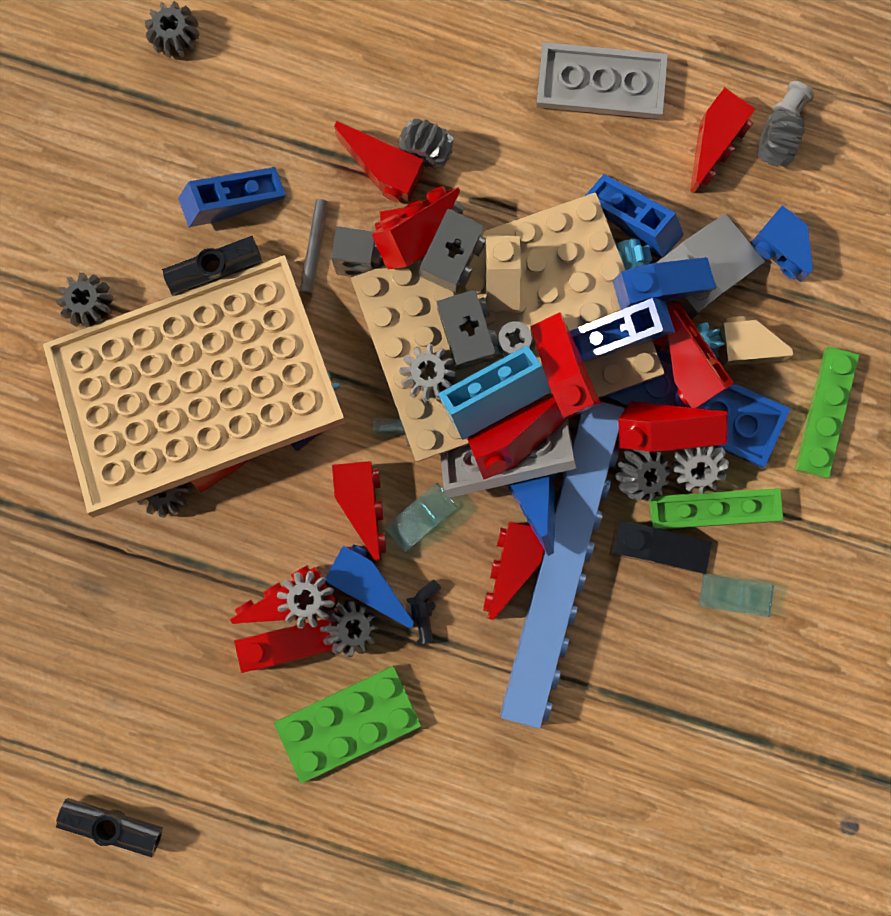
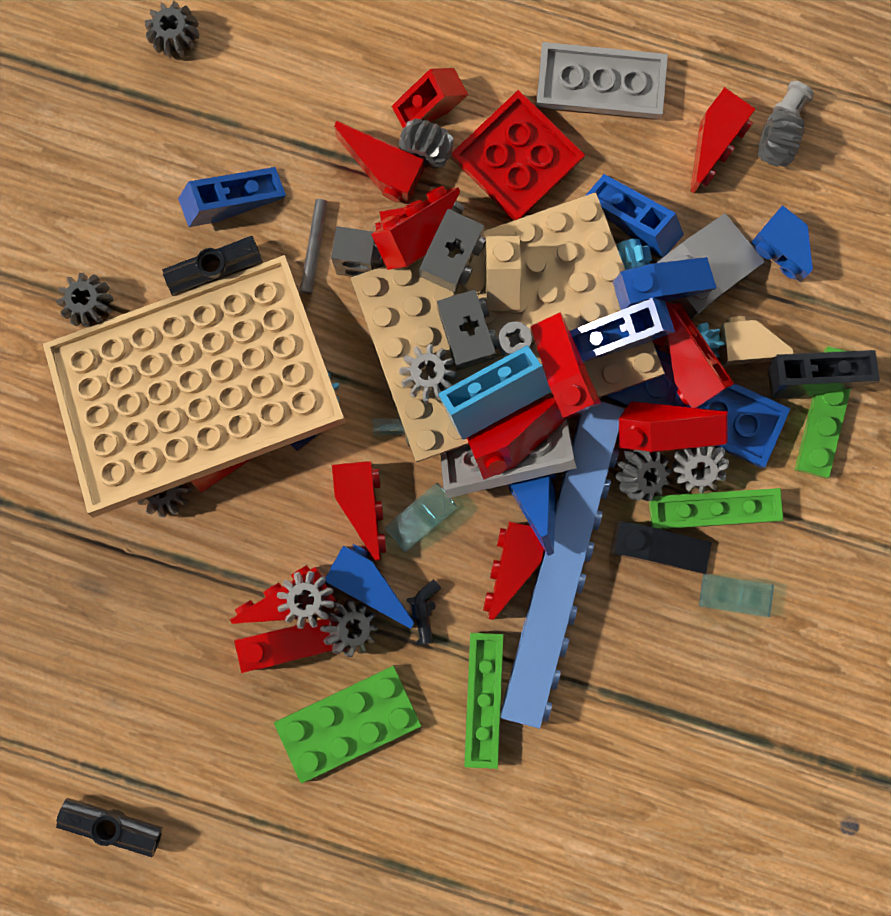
(430, 96): none -> red slope
(483, 700): none -> bright green plate
(517, 156): none -> red plate
(821, 373): none -> black slope

